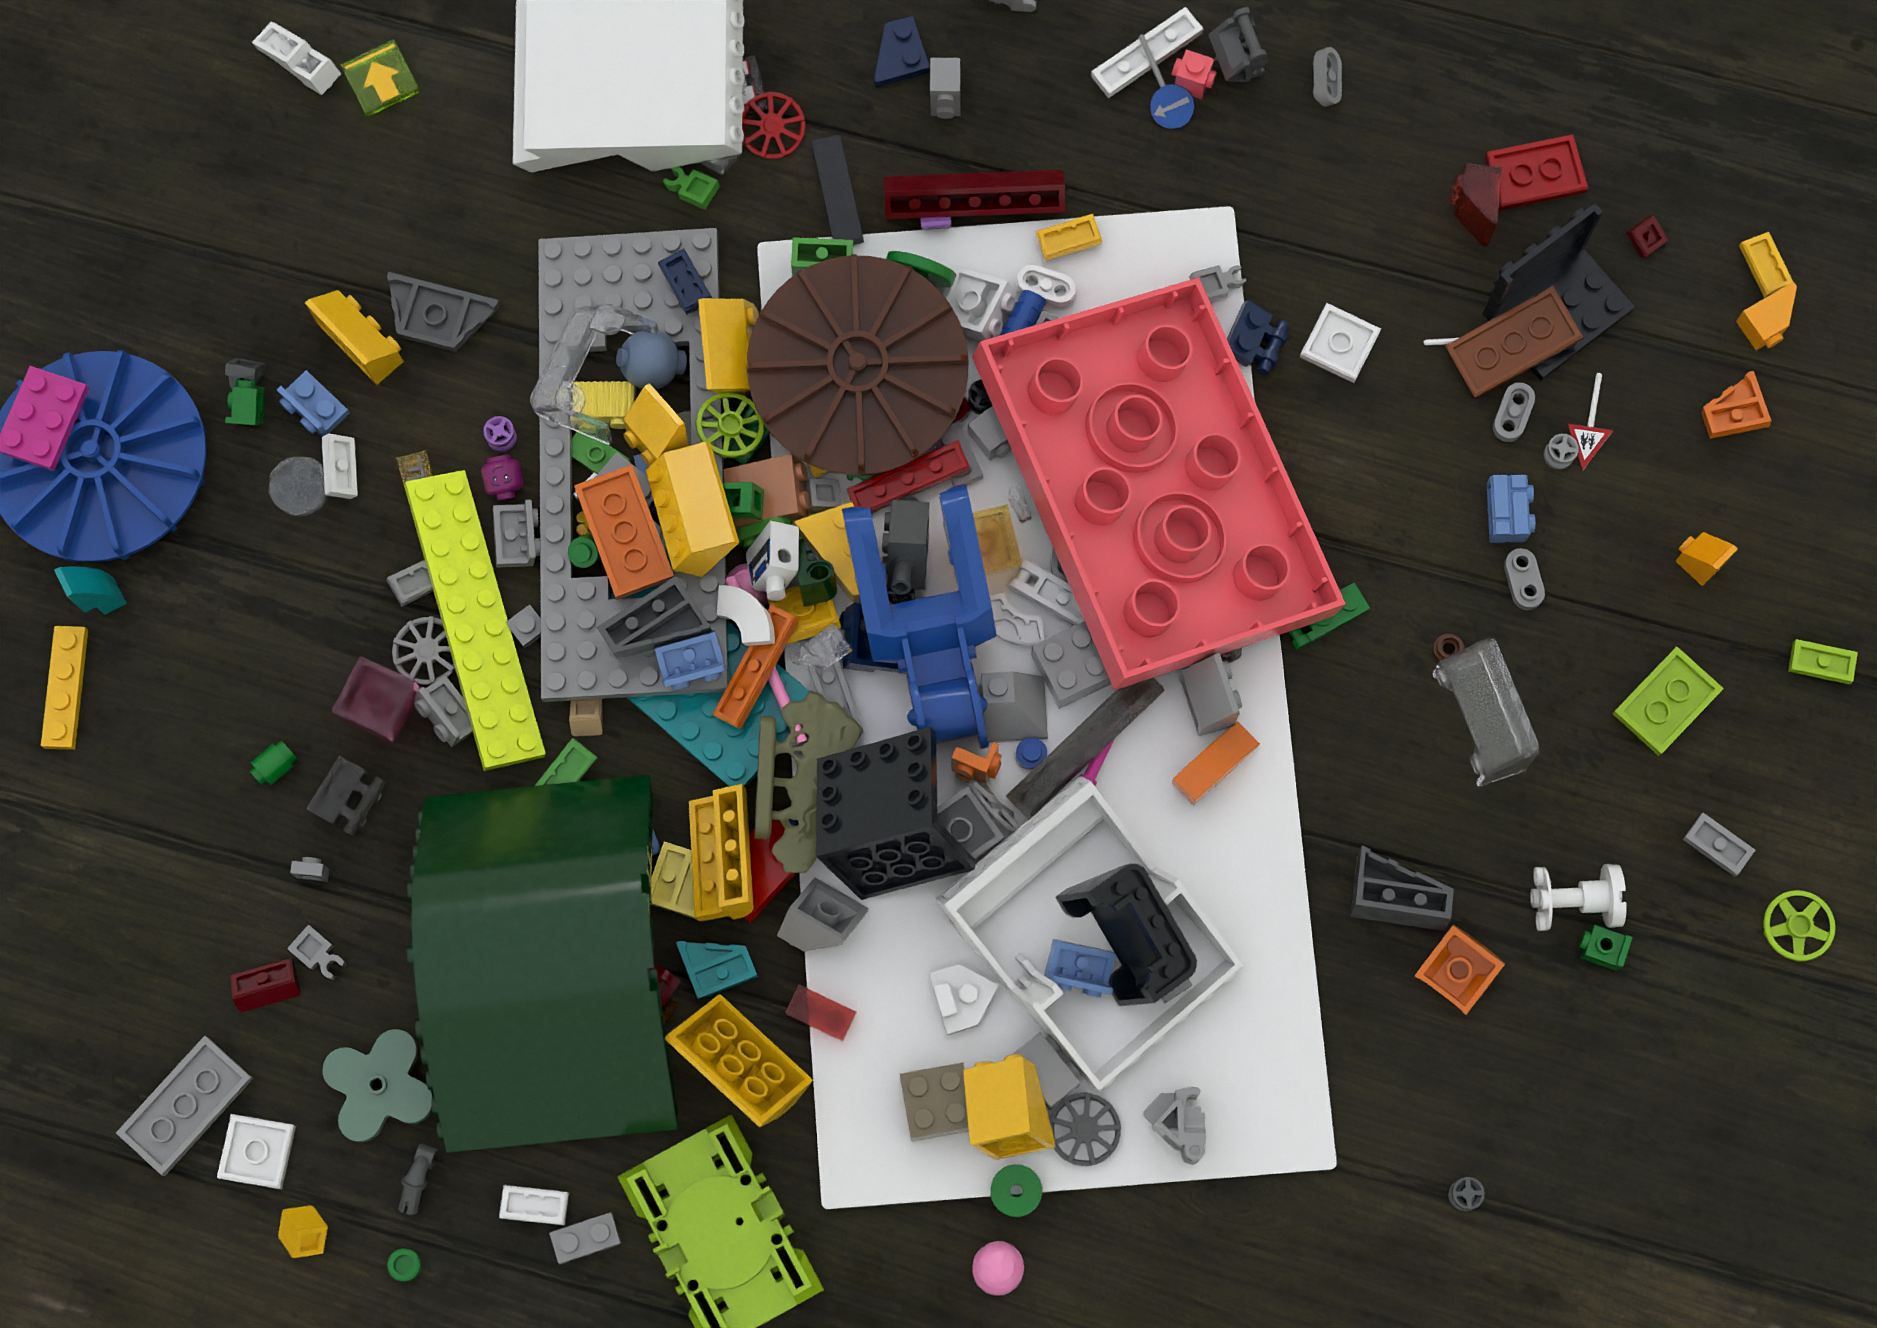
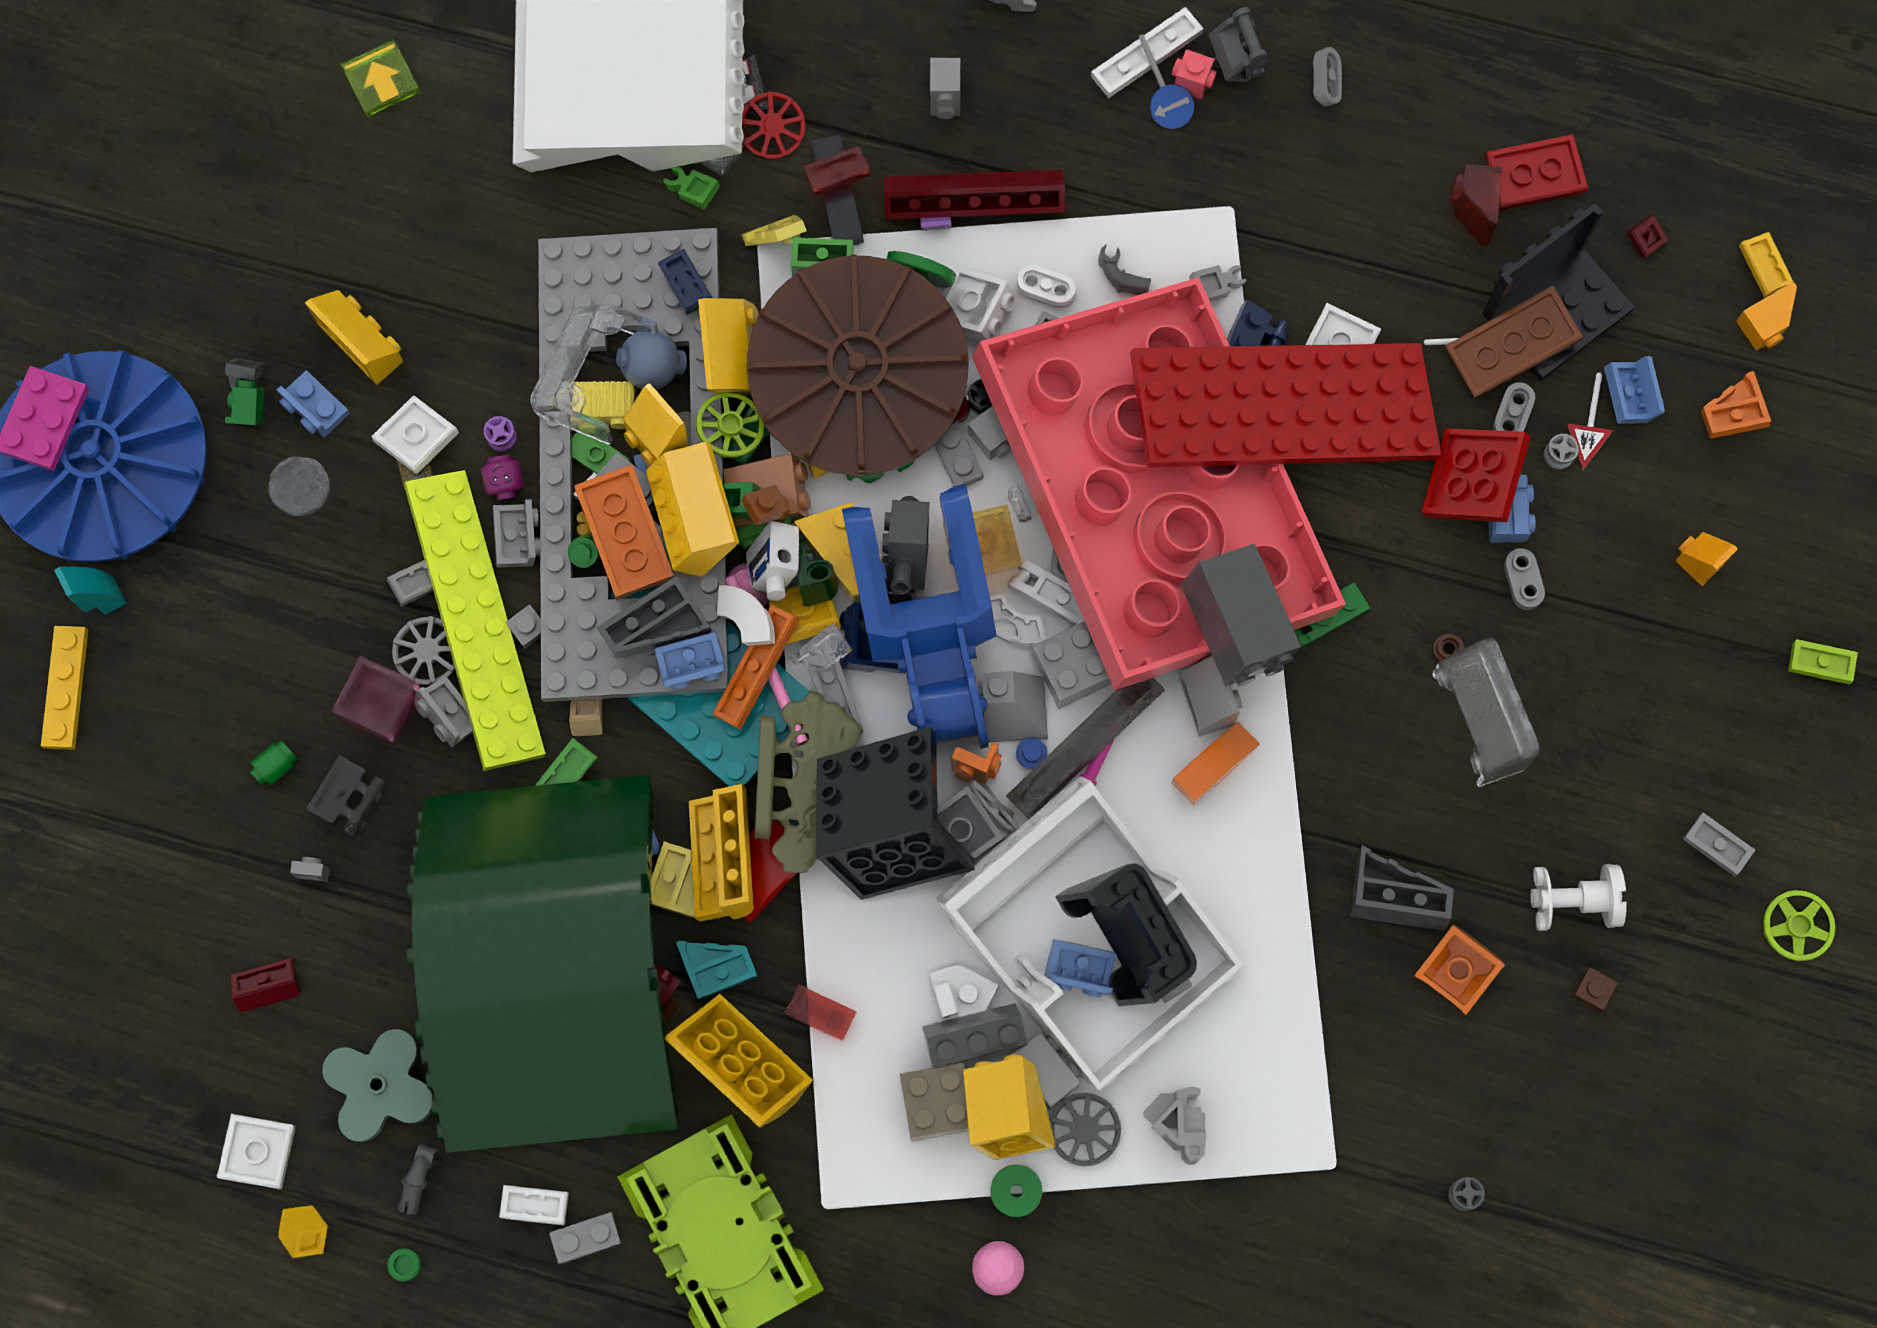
(184, 1105): light grey plate -> none
(297, 57): white slope -> none
(314, 950): light grey plate -> none
(339, 466): white plate -> none
(415, 434): none -> white tile
(437, 312): dark grey wing -> none
(766, 505): none -> dark orange bracket
(777, 231): none -> light yellow wing
(820, 918): light grey slope -> none
(823, 494): light grey plate -> none
(836, 170): none -> clear red plate
(900, 53): dark blue wing -> none
(911, 478): red tile -> none
(974, 1035): none -> dark grey brick
(1025, 312): blue axle -> none
(1068, 237): yellow plate -> none
(1119, 279): none -> dark grey piece
(1240, 615): none -> dark grey brick
(1284, 404): none -> red plate
(1476, 475): none -> red plate
(1592, 951): green brick -> none
(1595, 989): none -> reddish brown plate
(1634, 391): none -> medium blue bracket
(1667, 701): lime plate -> none

